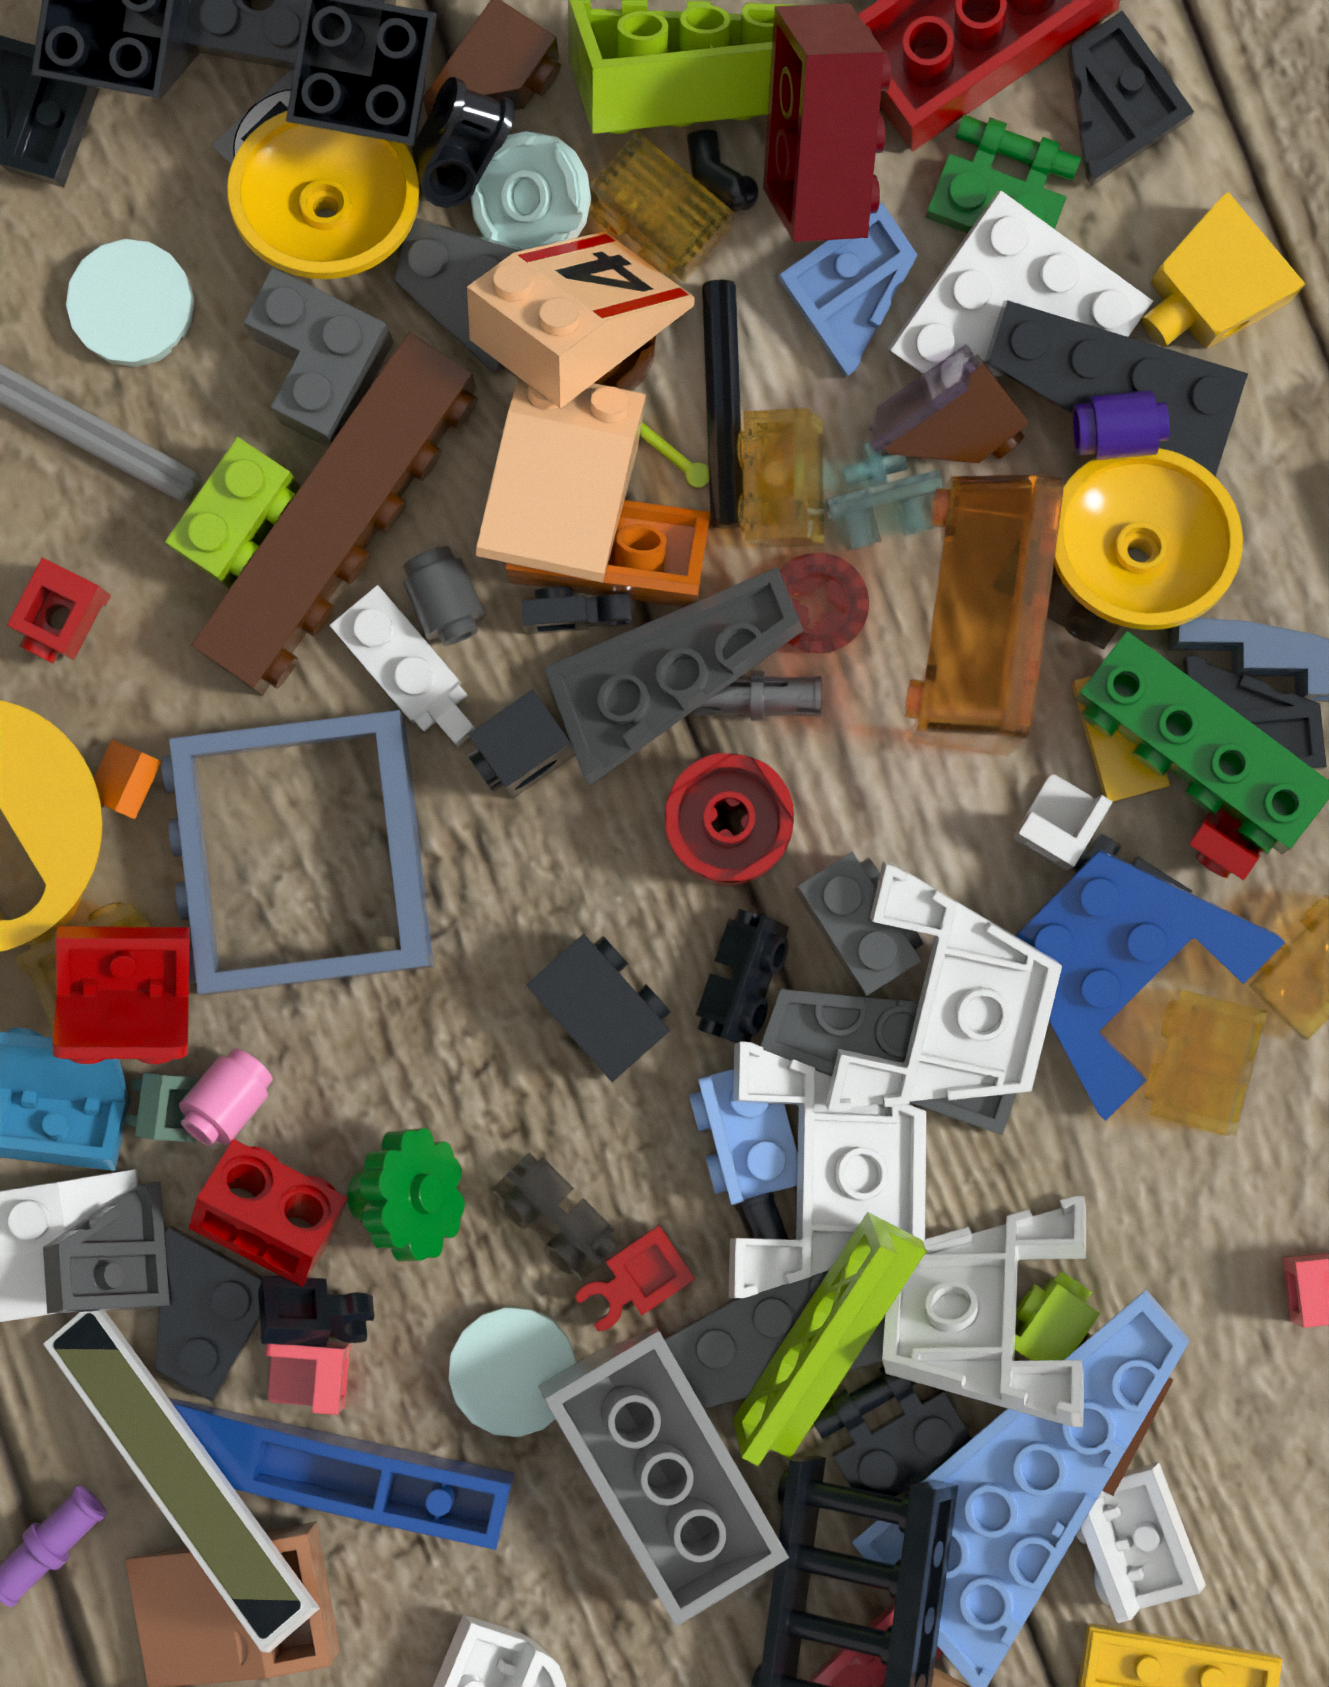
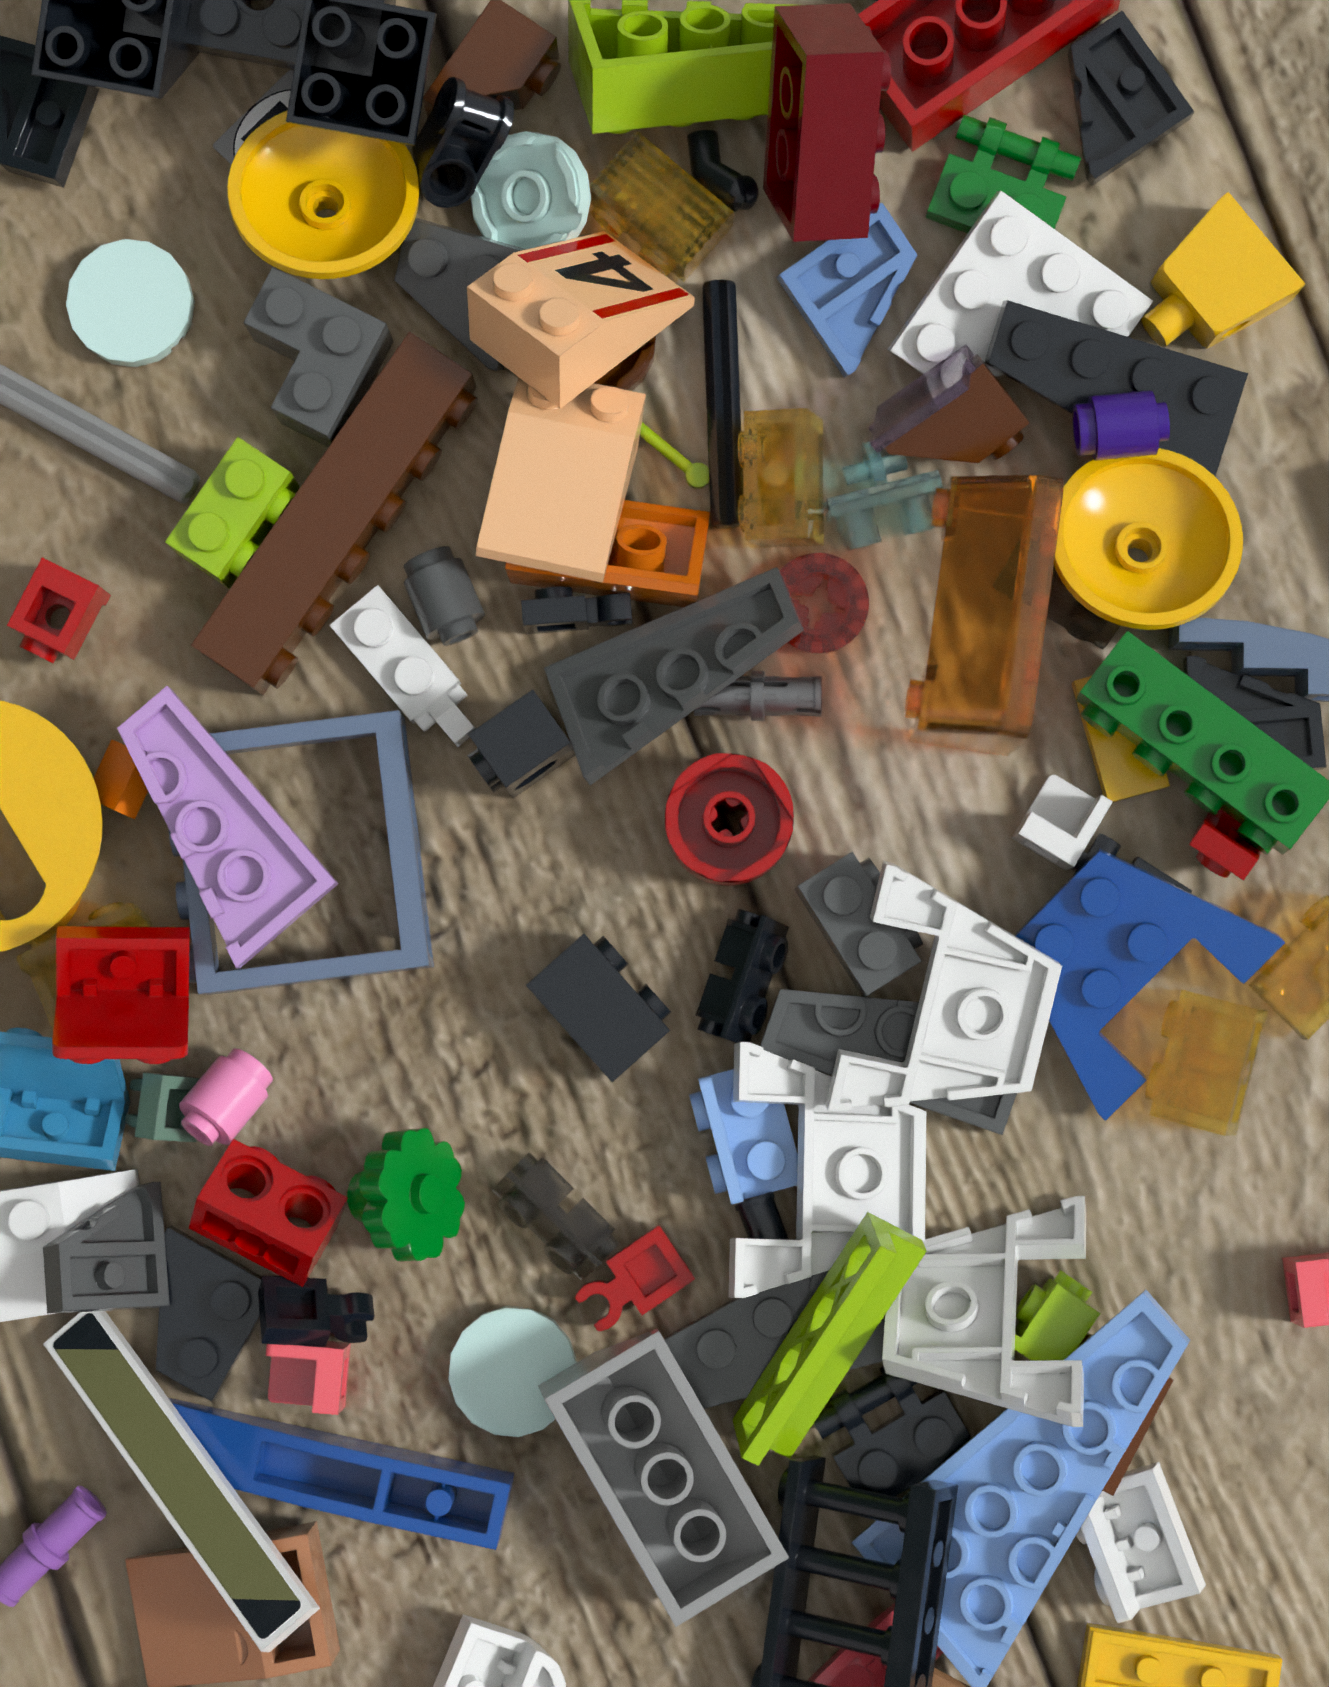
(235, 844): none -> lavender wing

